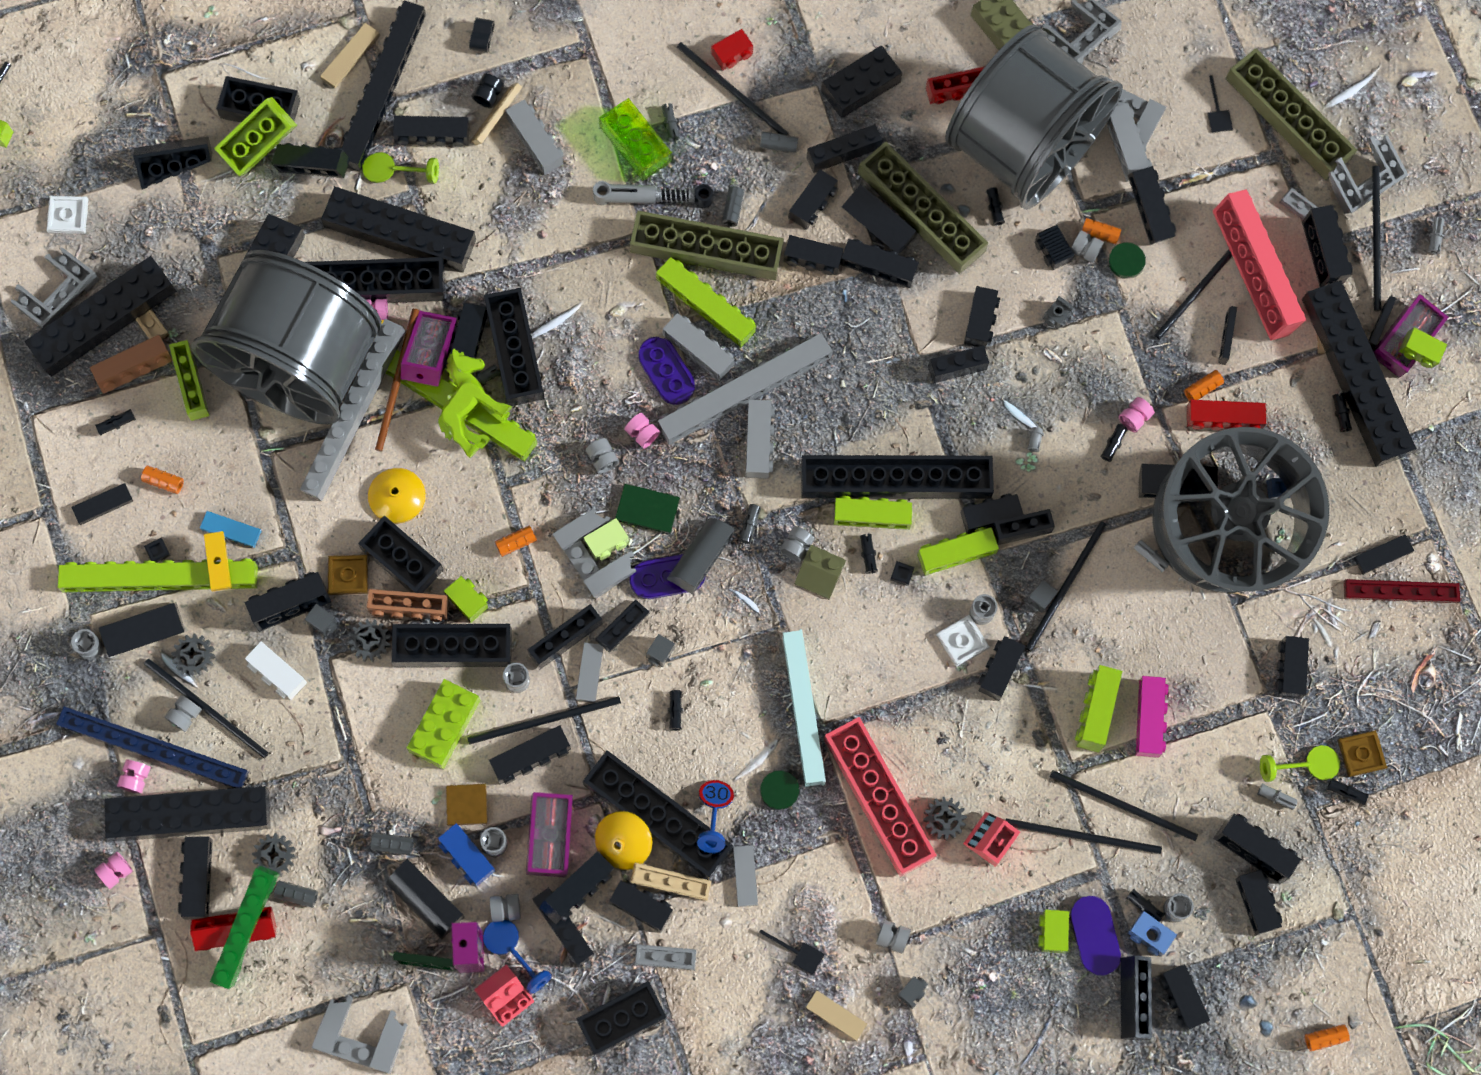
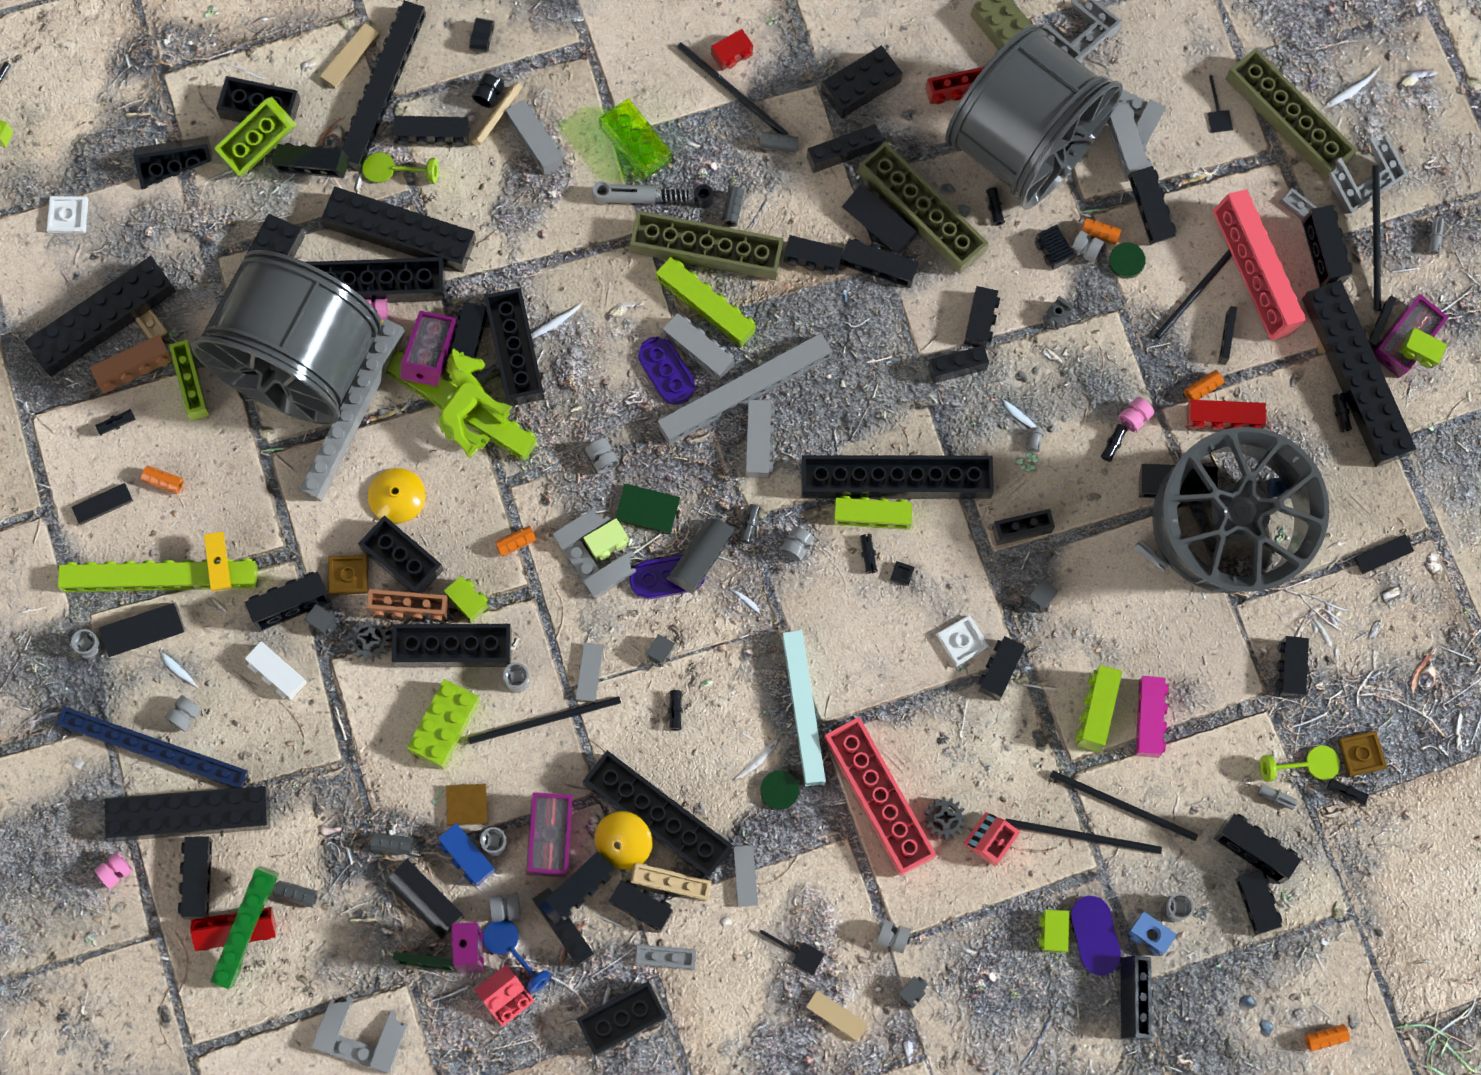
(78, 279): light grey wedge -> none
(133, 776): bright pink wheel -> none
(157, 550): black tile -> none
(184, 654): dark grey gear -> none
(206, 708): black piece -> none
(232, 529): dark azure tile -> none
(274, 846): dark grey gear -> none
(395, 385): dark orange piece -> none
(530, 755): black brick -> none
(565, 636): black brick -> none
(622, 626): black tile -> none
(642, 430): bright pink wheel -> none
(670, 122): dark grey pin -> none
(717, 796): blue piece -> none
(813, 199): black brick -> none
(820, 572): olive slope -> none
(957, 551): lime brick -> none
(983, 609): light grey wheel -> none
(990, 510): black brick -> none
(1065, 587): black piece -> none
(1145, 905): black pin -> none
(1183, 998): black brick -> none
(1401, 591): dark red tile -> none

